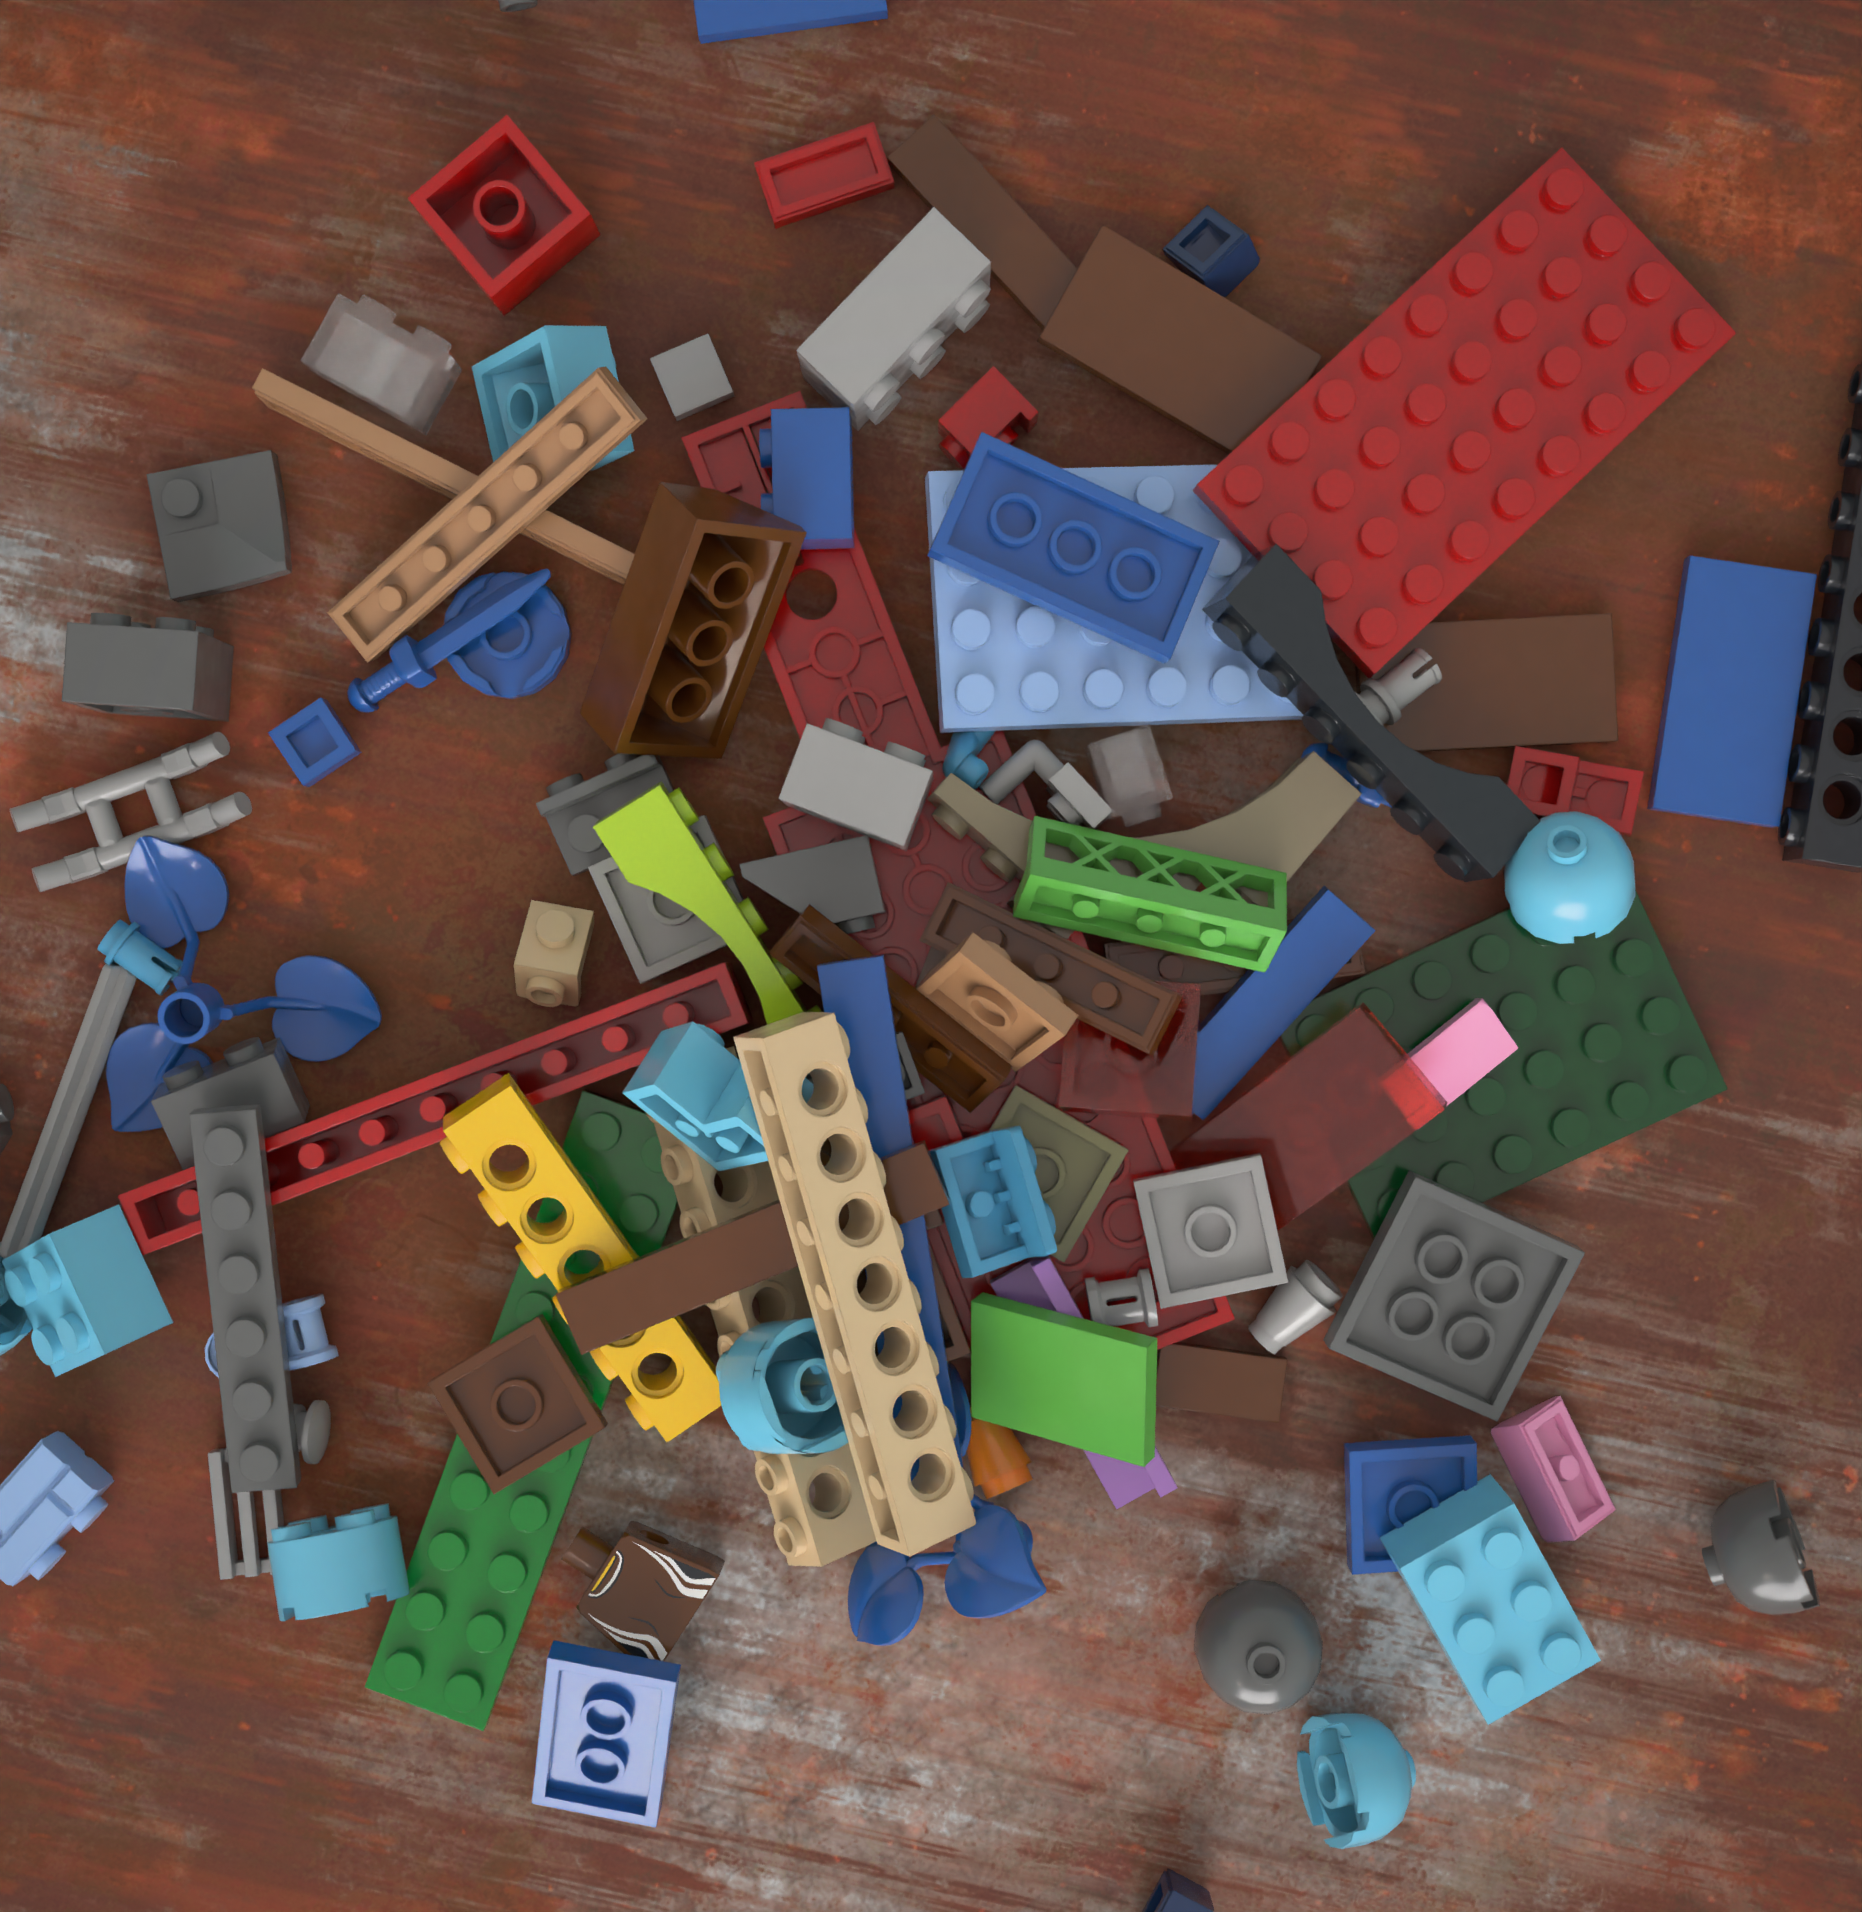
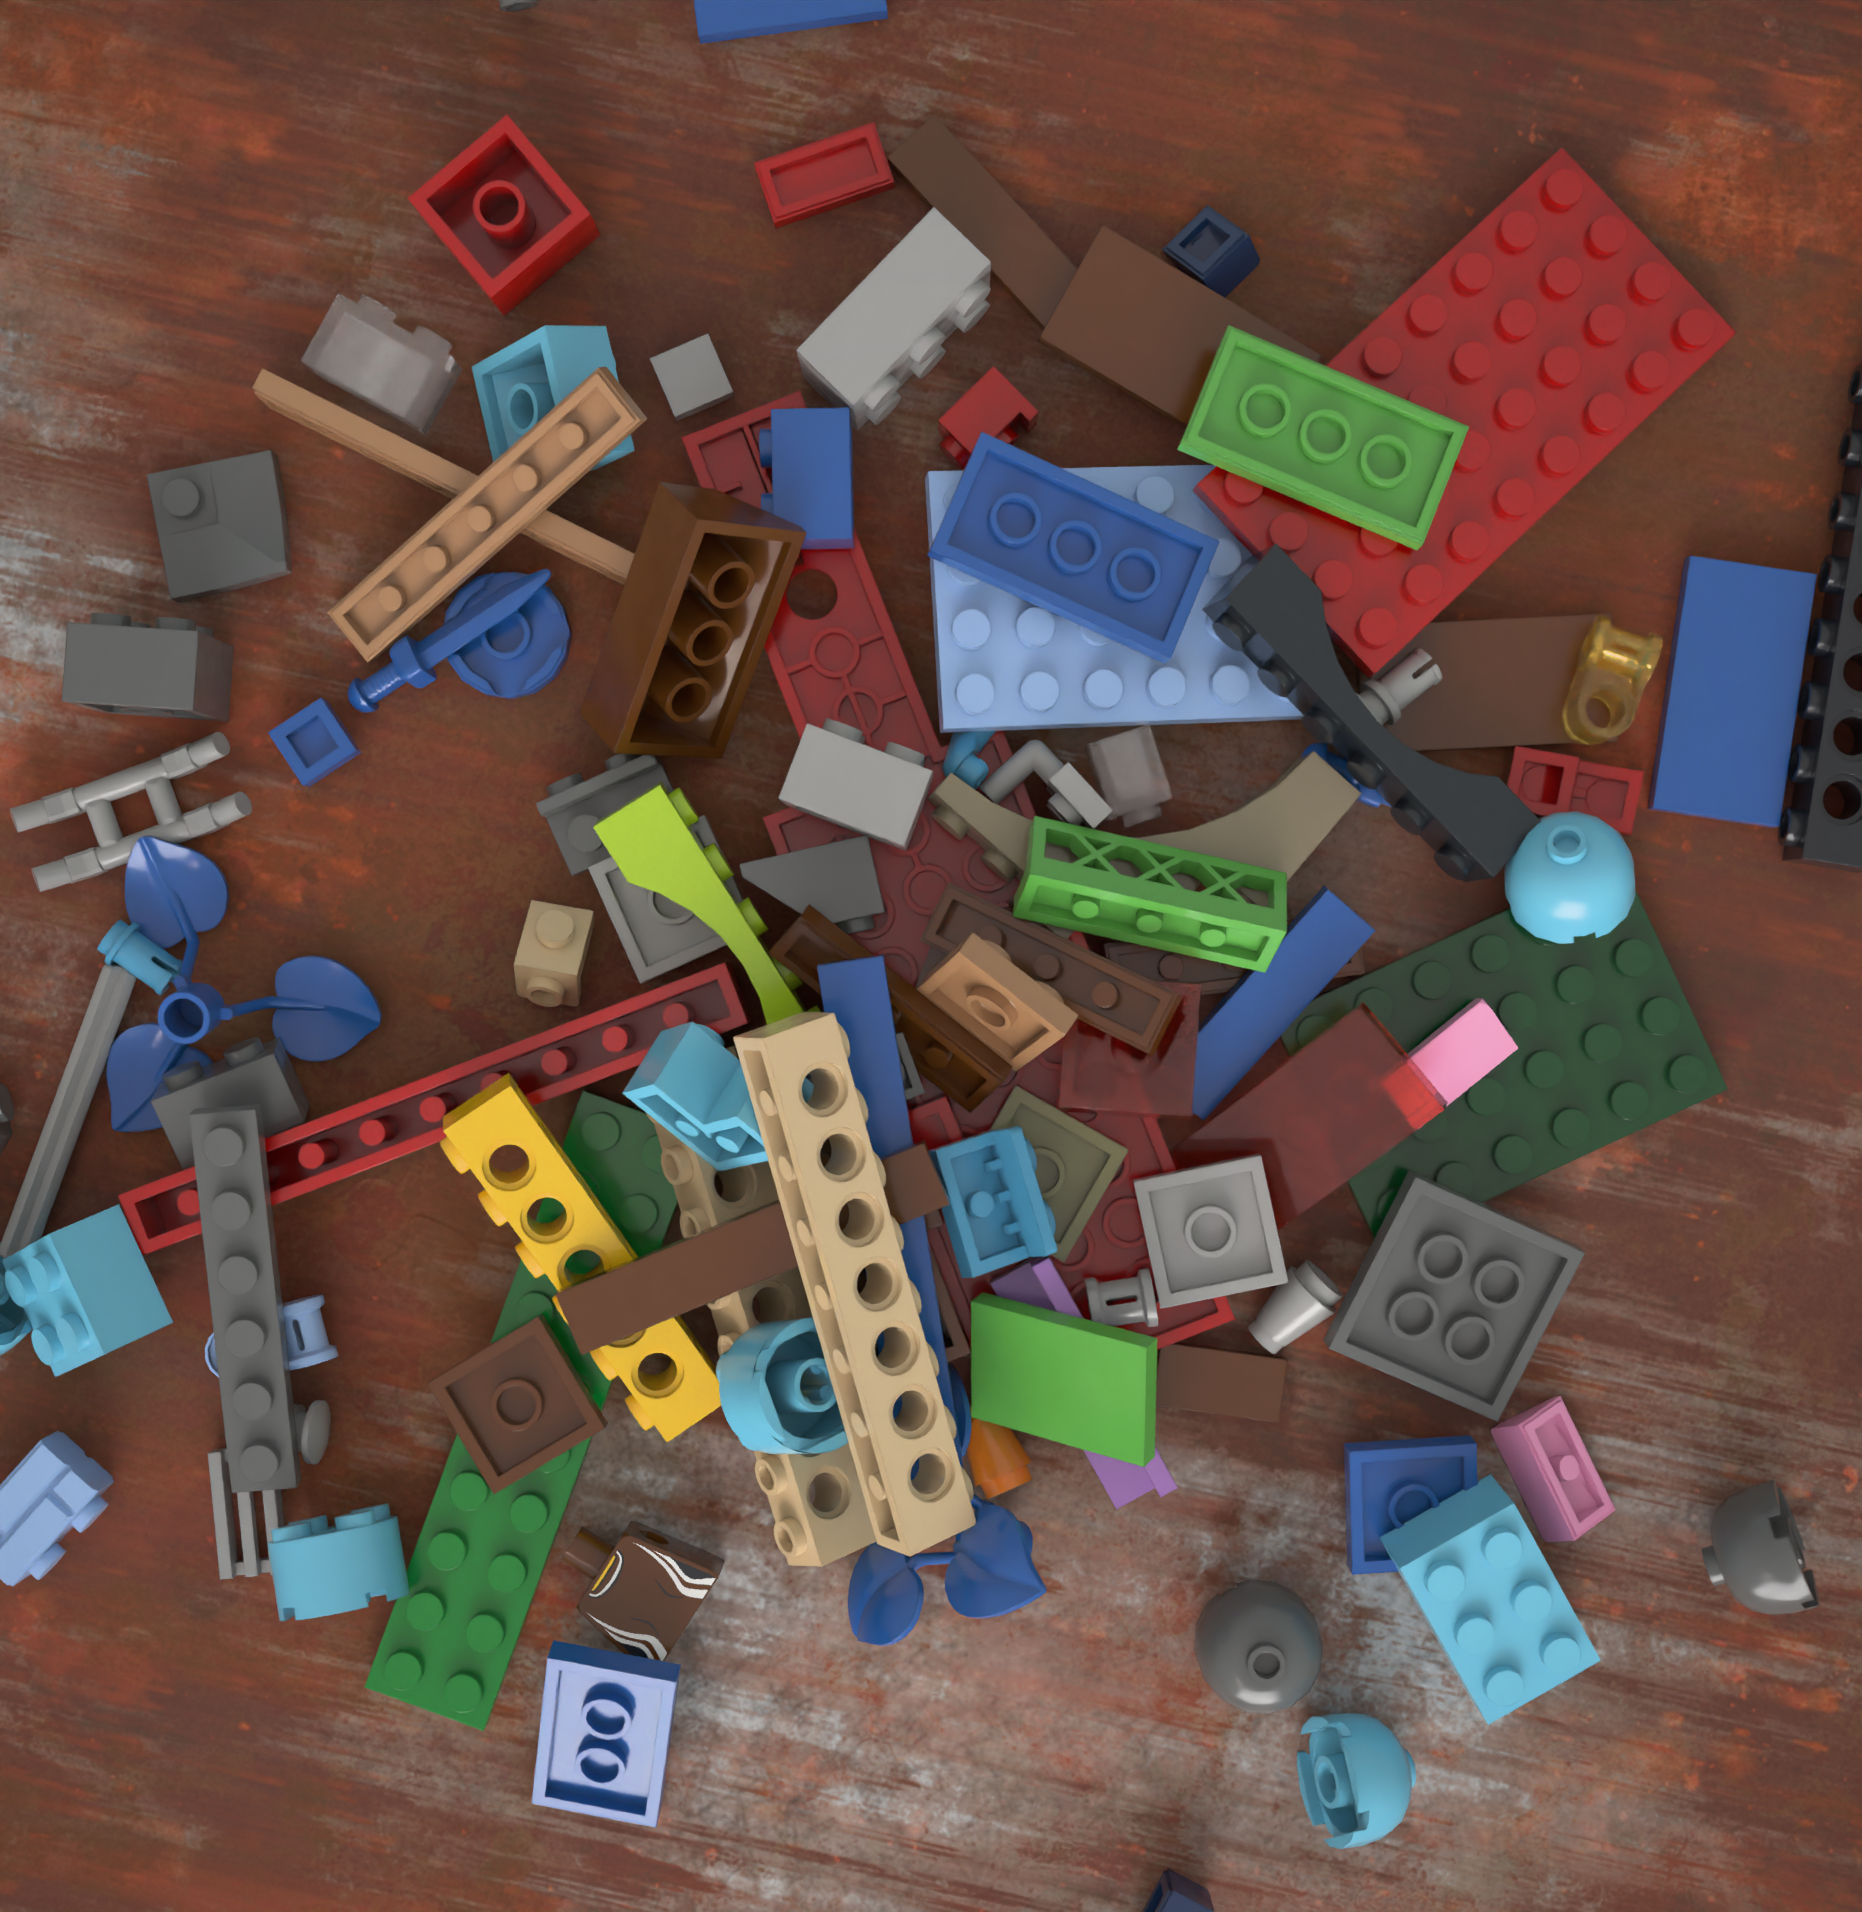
(1323, 438): none -> bright green tile
(1614, 669): none -> clear yellow piece

